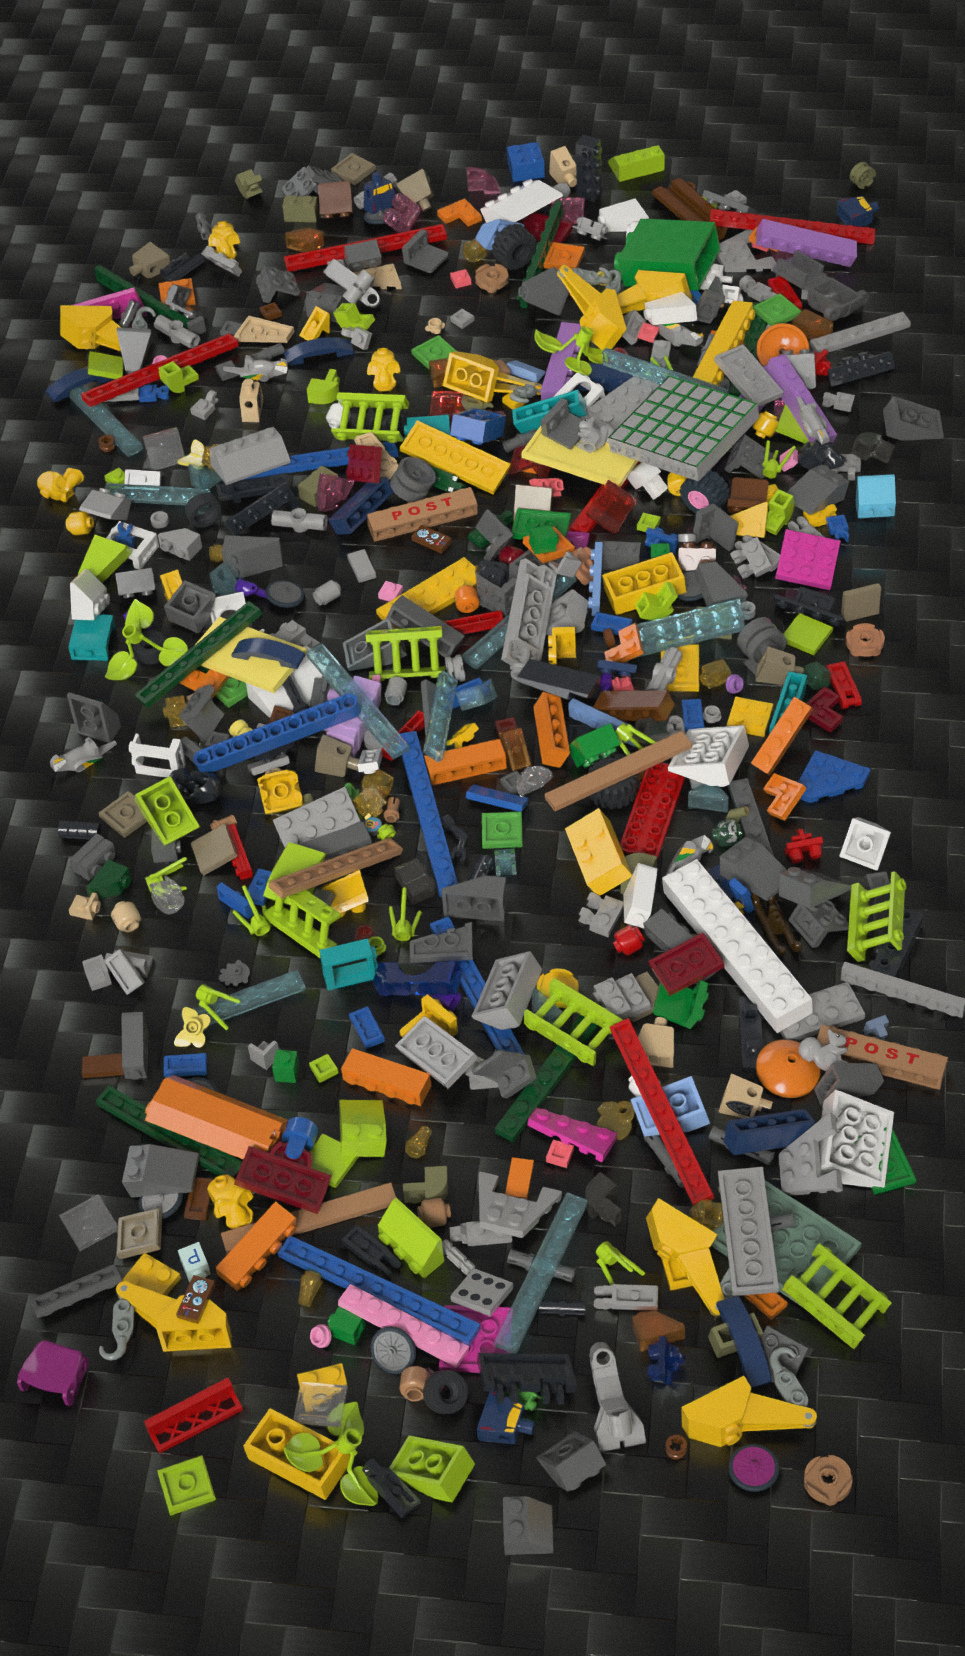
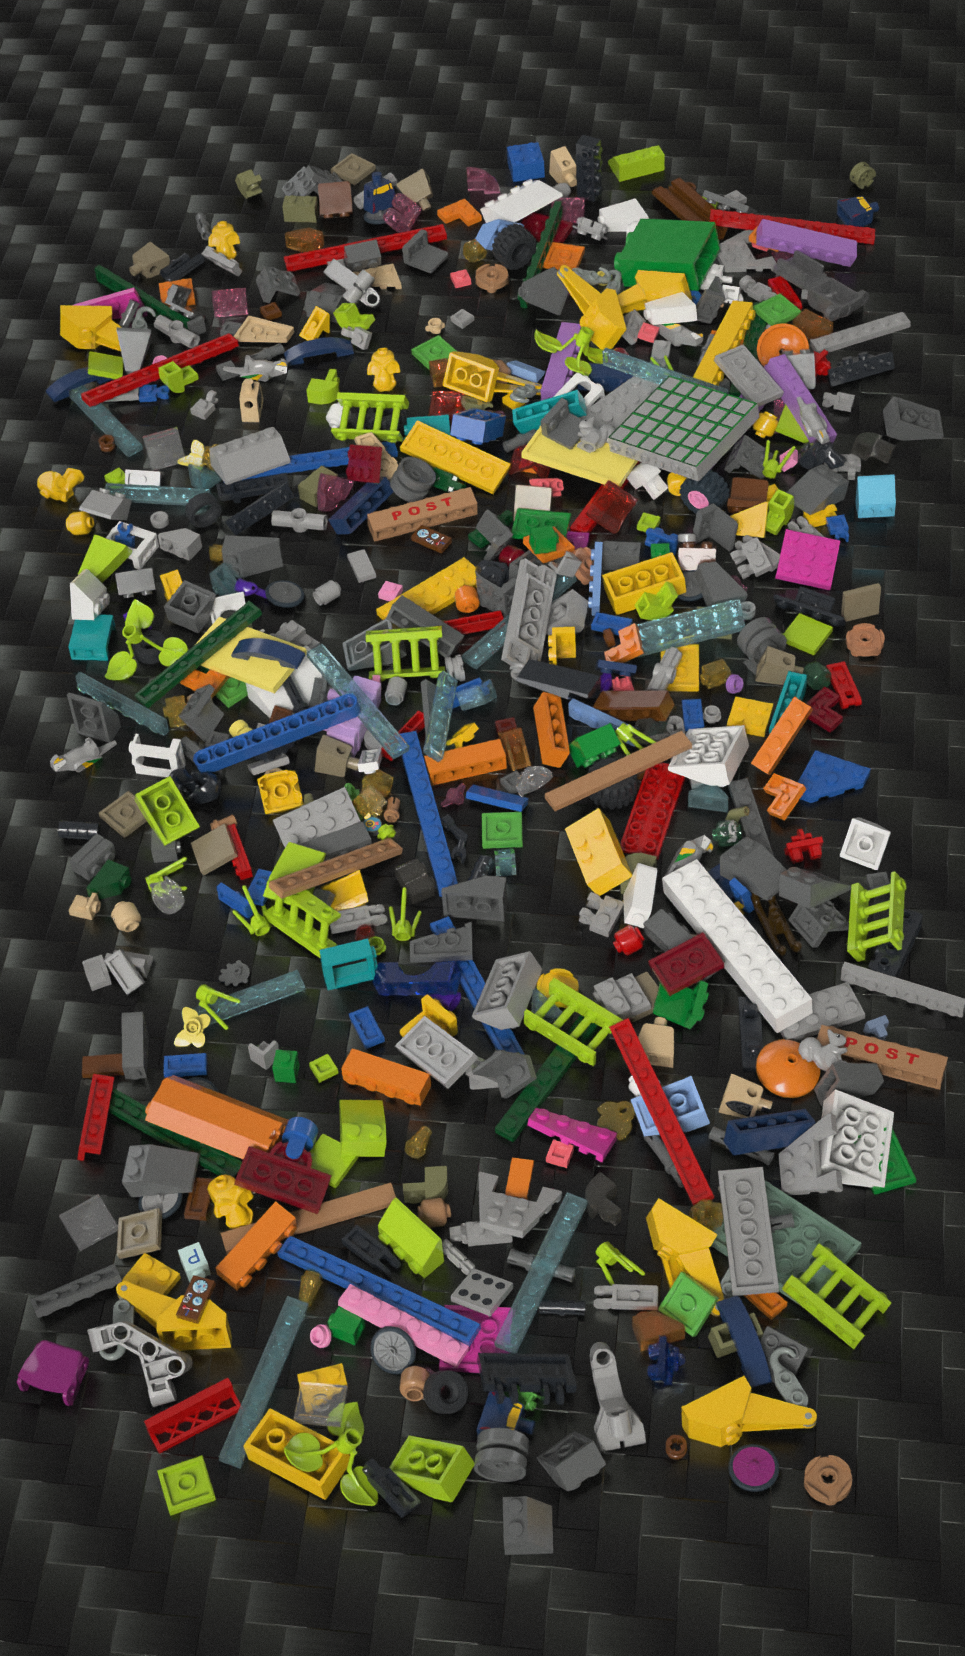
(96, 1115): none -> red fence
(122, 704): none -> clear light blue plate
(157, 1367): none -> light grey connector
(230, 302): none -> clear pink brick
(263, 1381): none -> clear light blue plate
(358, 916): none -> light grey hinge
(454, 795): none -> clear pink piece
(501, 1454): none -> dark grey wheel
(688, 1303): none -> bright green tile

